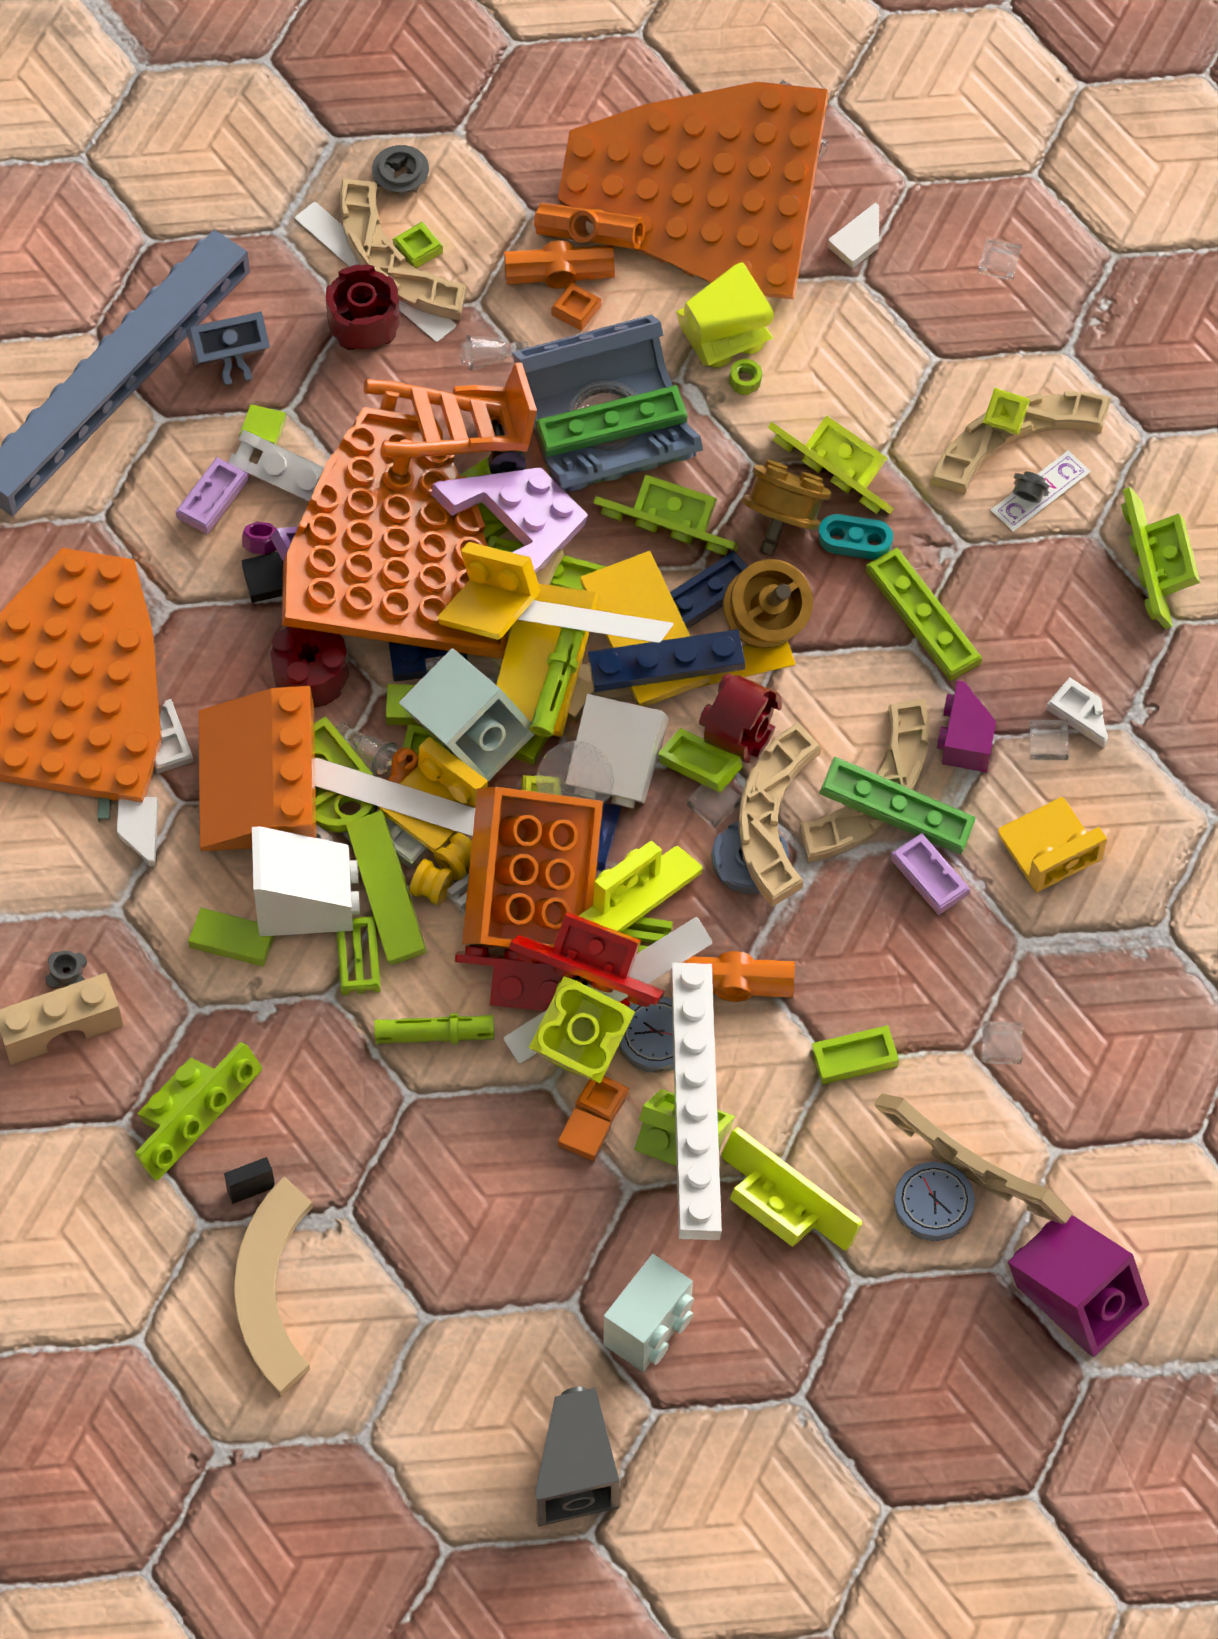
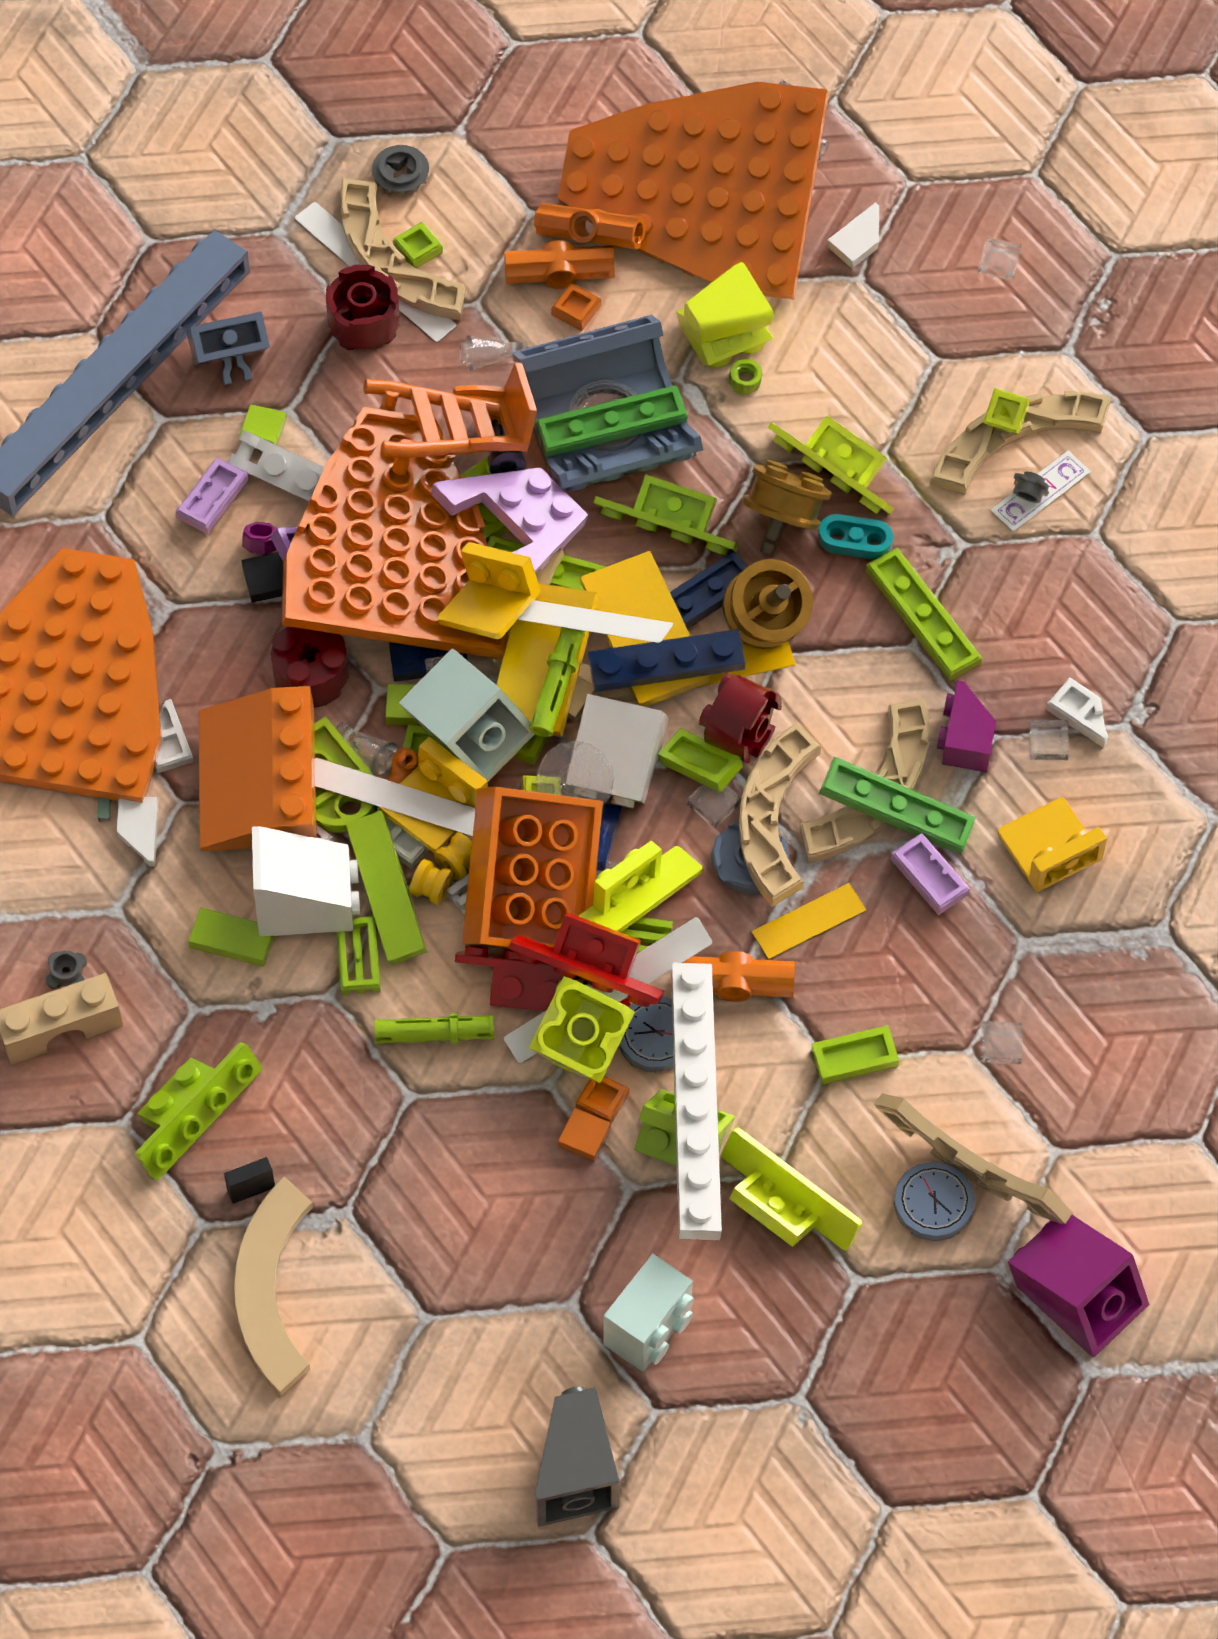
(808, 920): none -> yellow sticker
(1163, 555): lime bracket -> none

